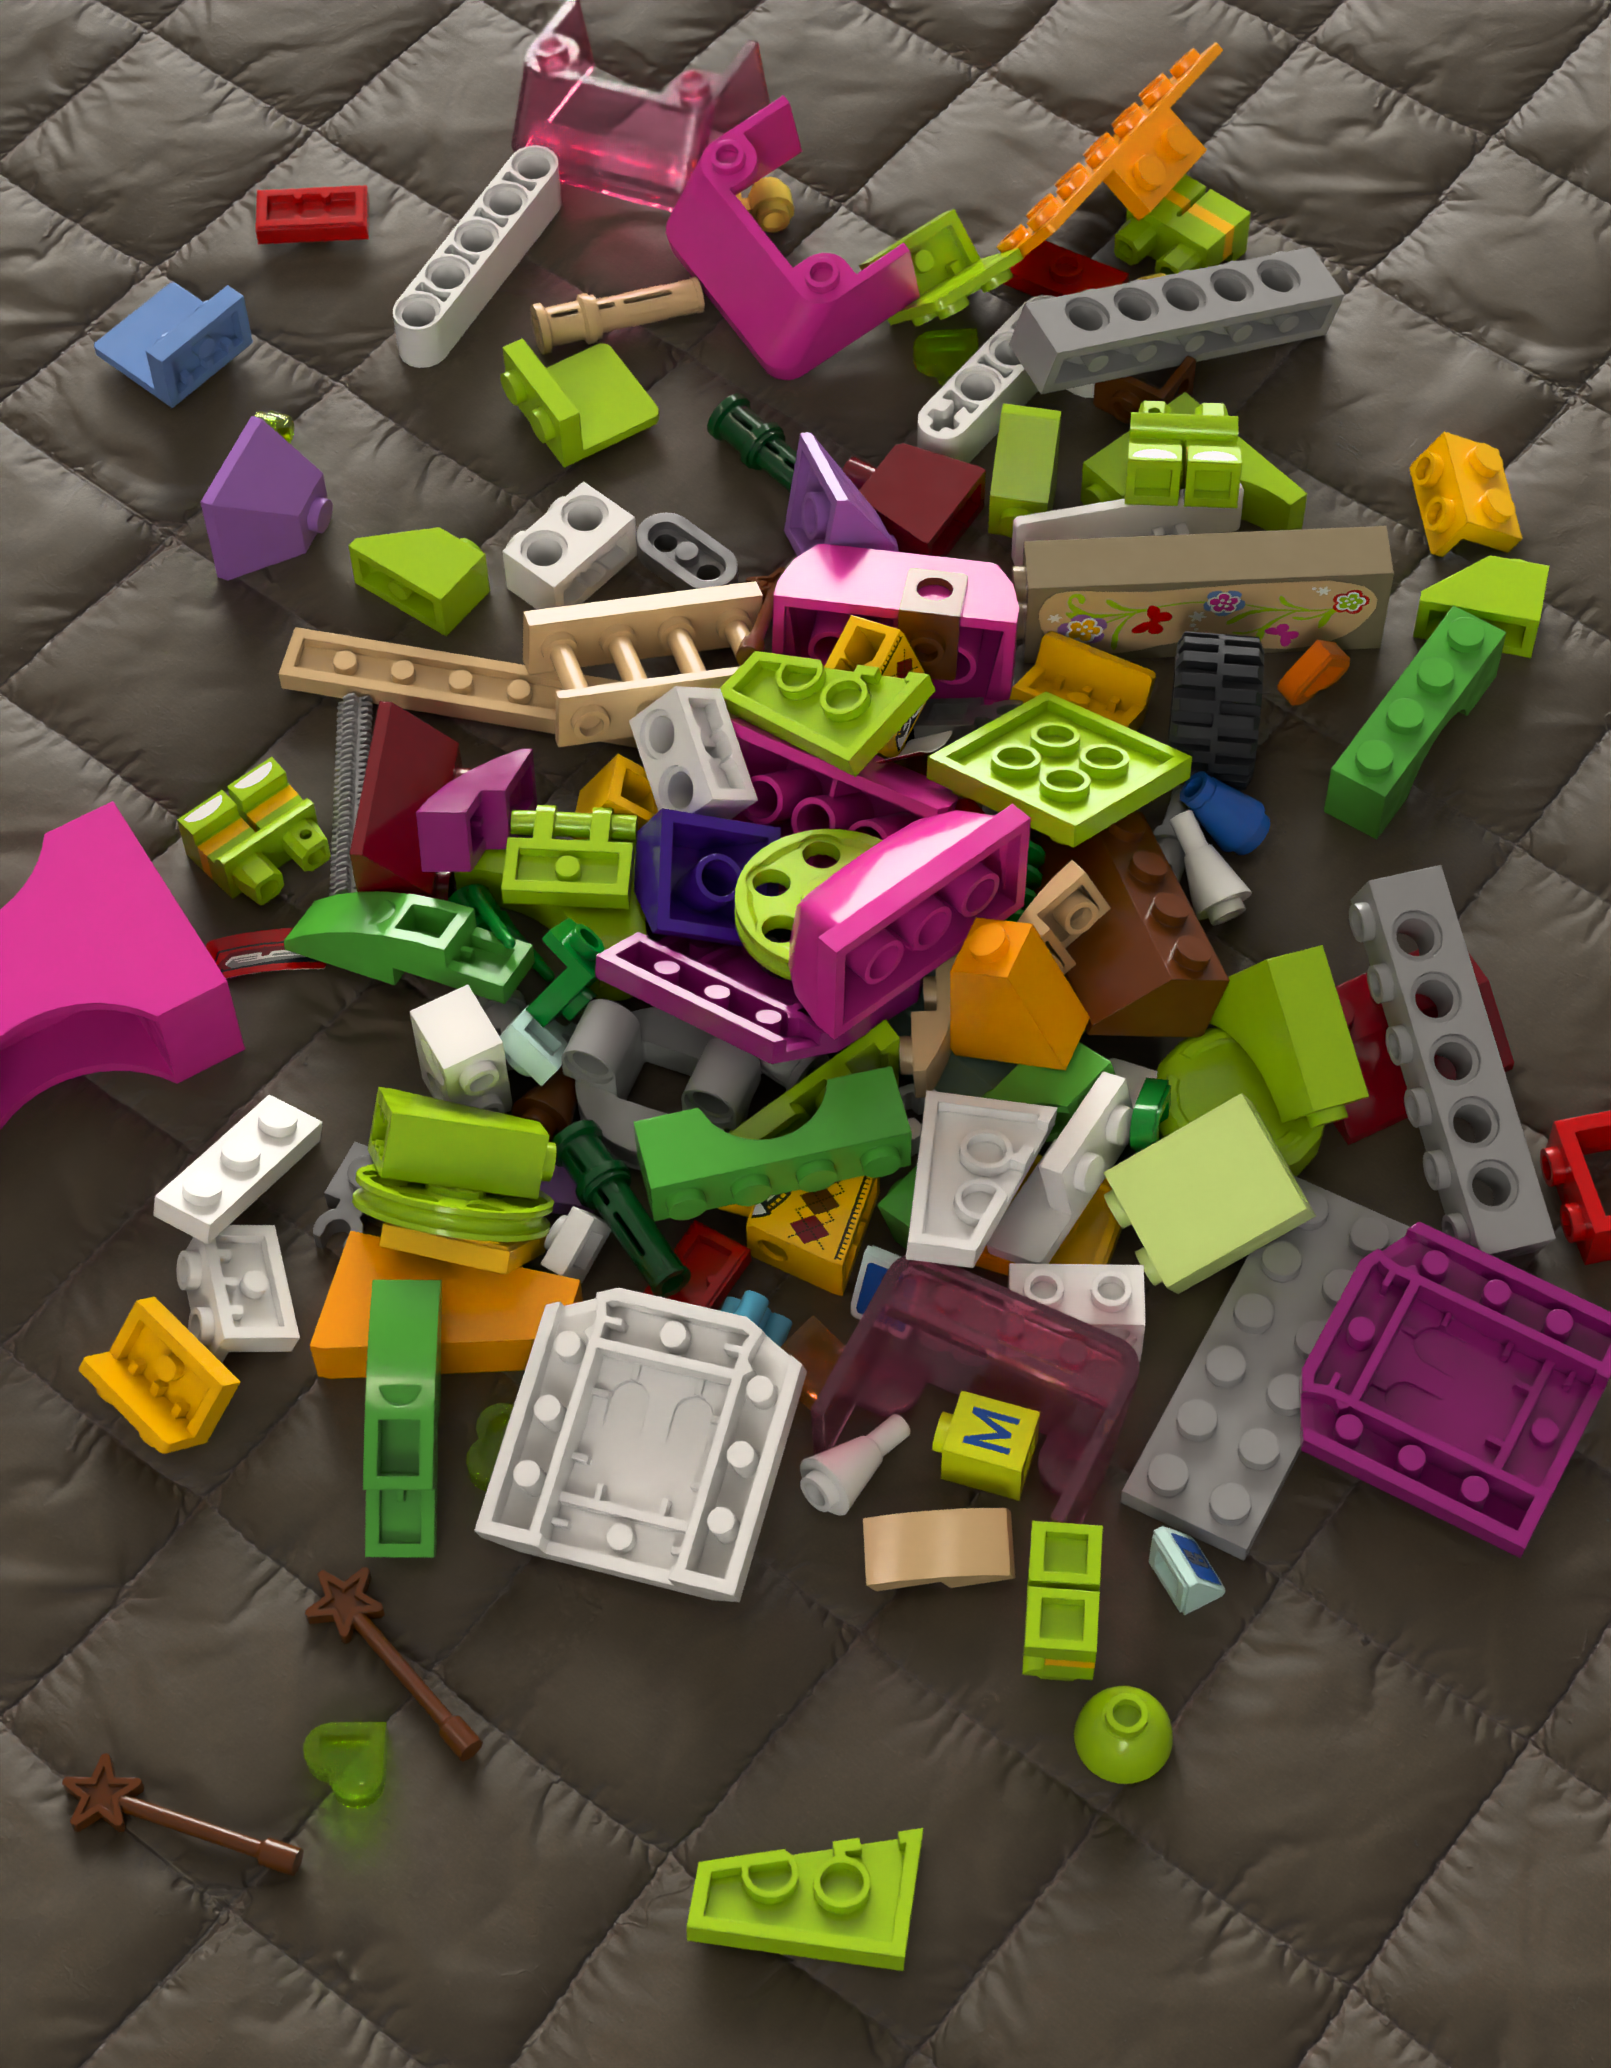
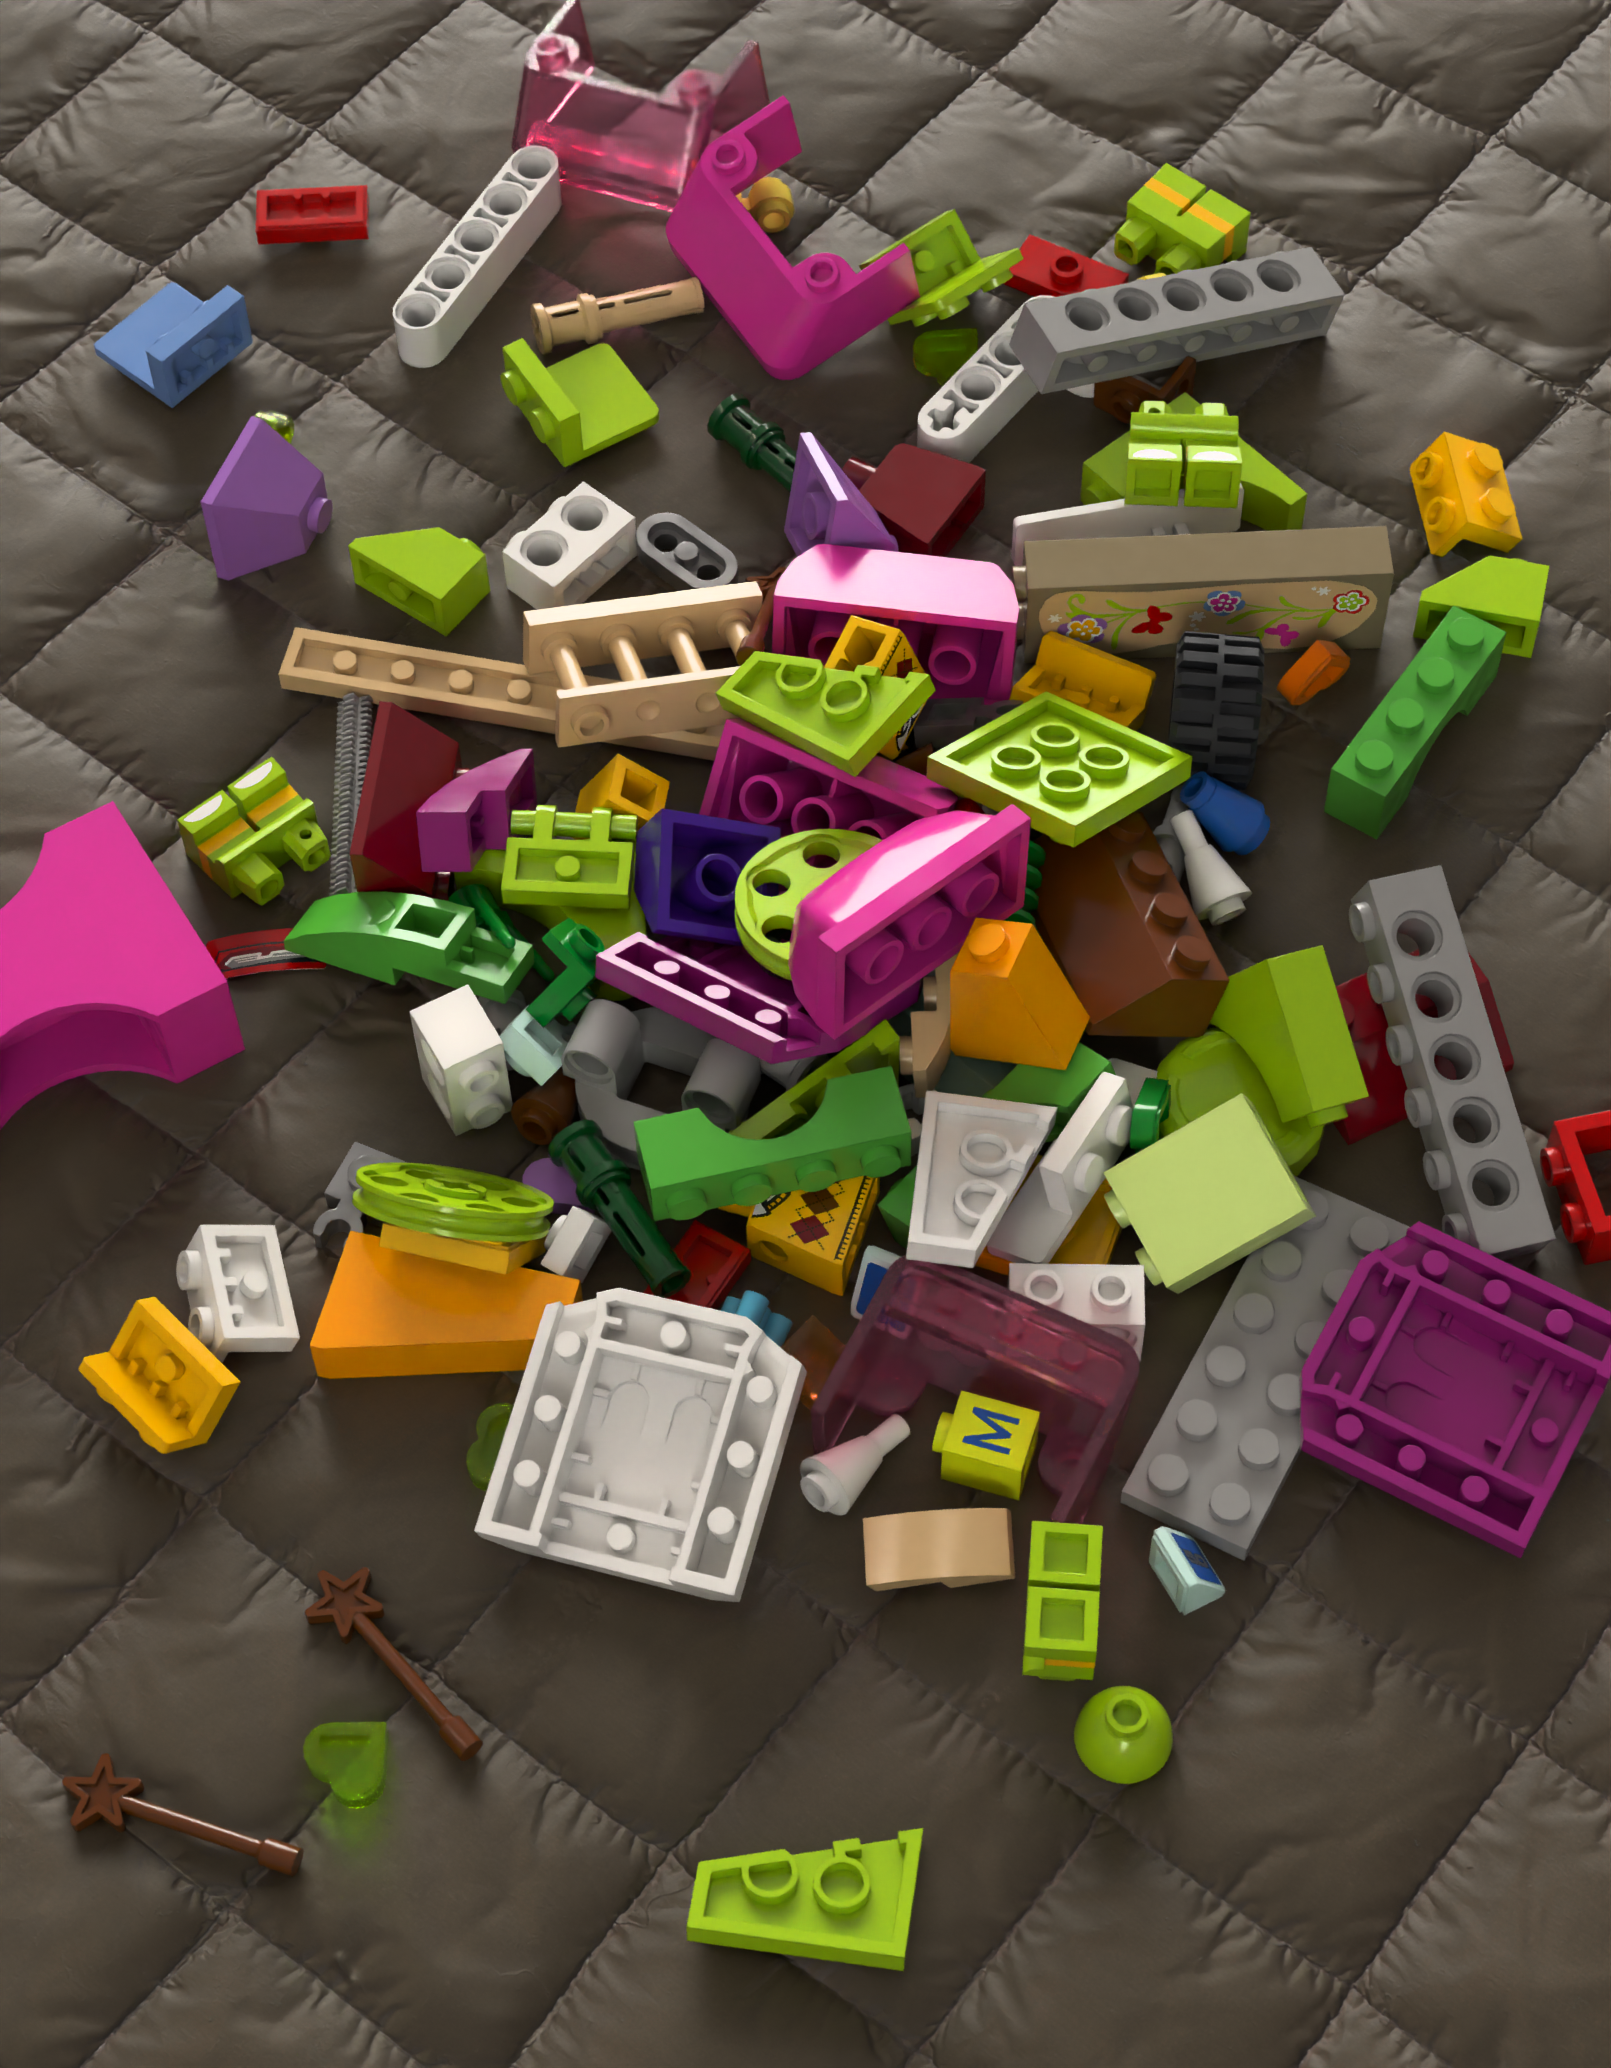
(237, 1169): white plate -> none
(402, 1418): bright green slope -> none
(458, 1145): lime slope -> none
(693, 754): white brick -> none
(921, 746): white sticker -> none
(933, 624): reddish brown bracket -> none
(1023, 465): lime slope -> none
(1065, 911): tan slope -> none
(1136, 164): light orange bracket -> none

